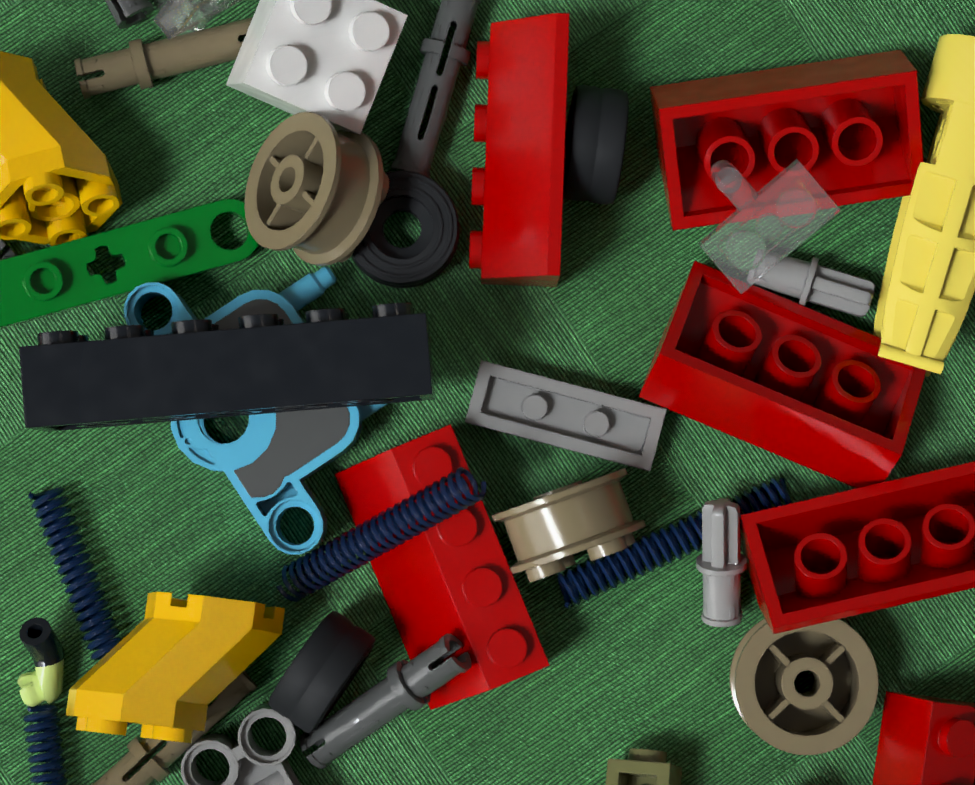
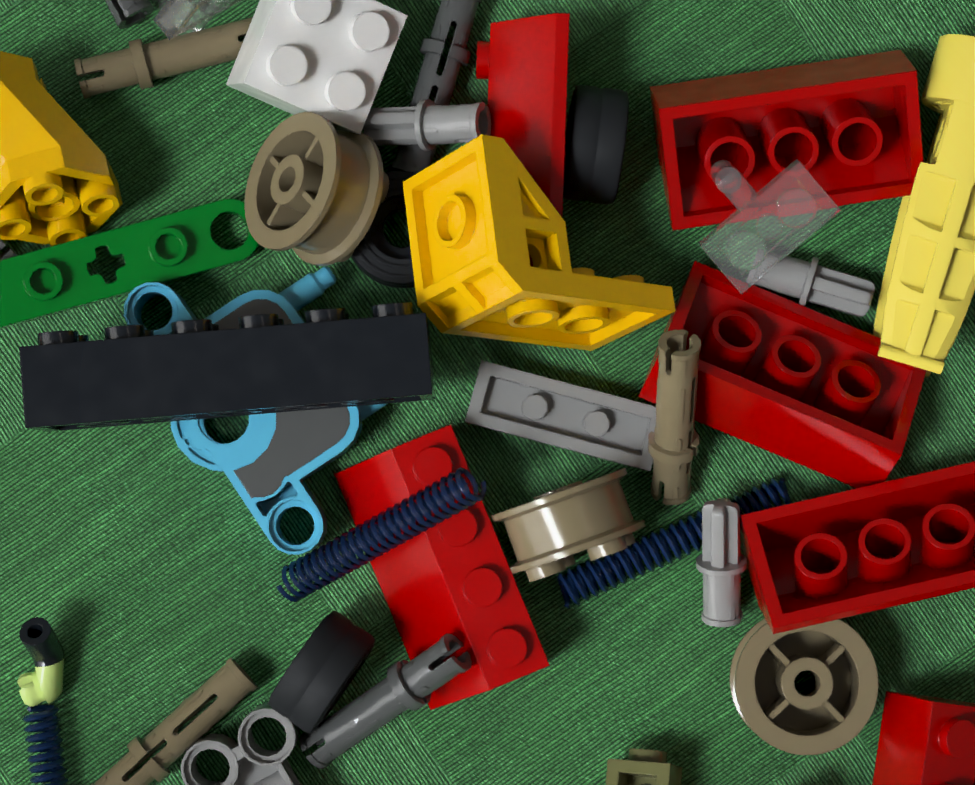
(82, 596): dark blue piece -> none
(173, 665): yellow brick -> none
(428, 124): none -> light grey axle
(470, 250): none -> yellow bracket
(674, 434): none -> dark tan pin

